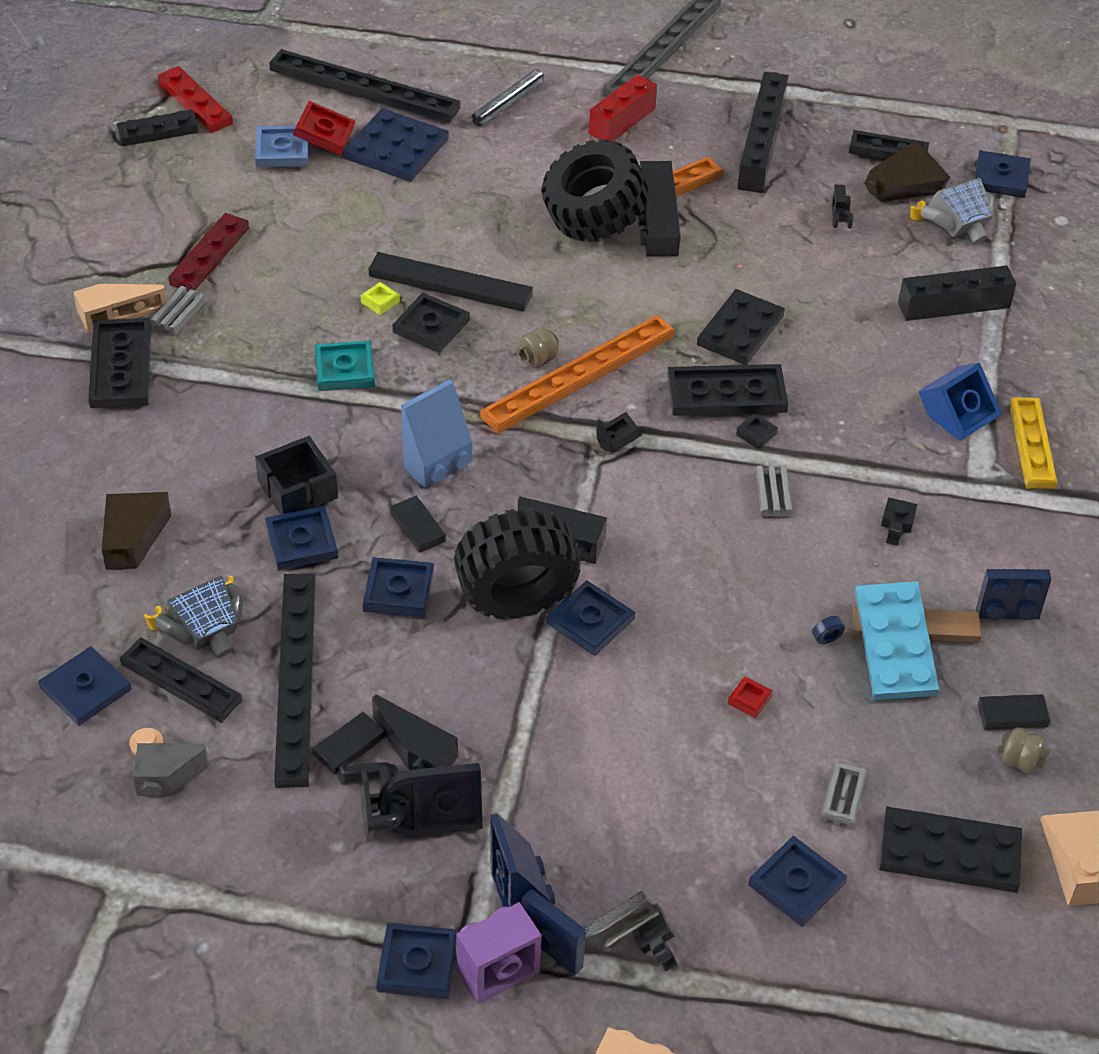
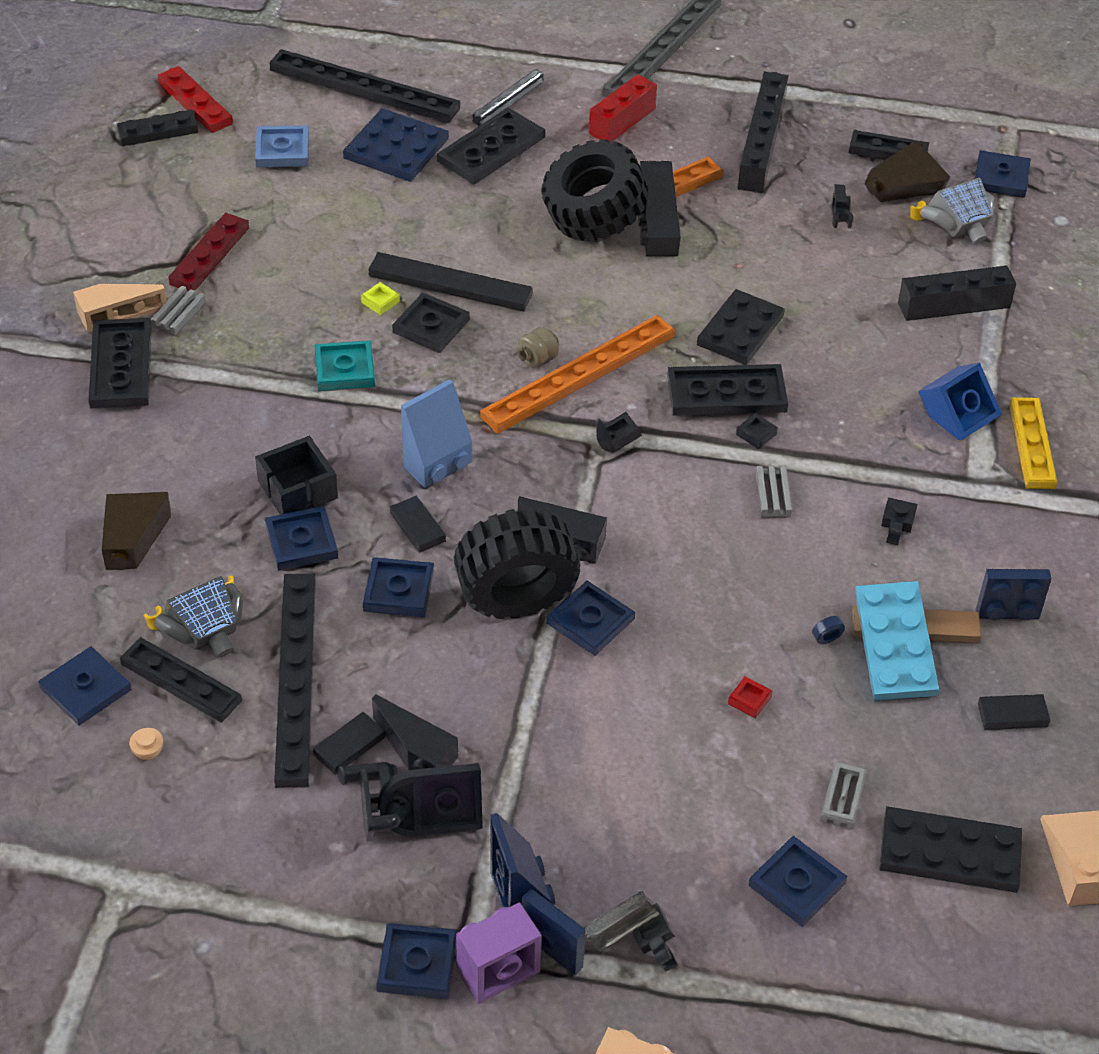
(167, 767): flat silver slope -> none
(324, 128): red tile -> none
(491, 145): none -> black plate
(1023, 750): dark tan piece -> none

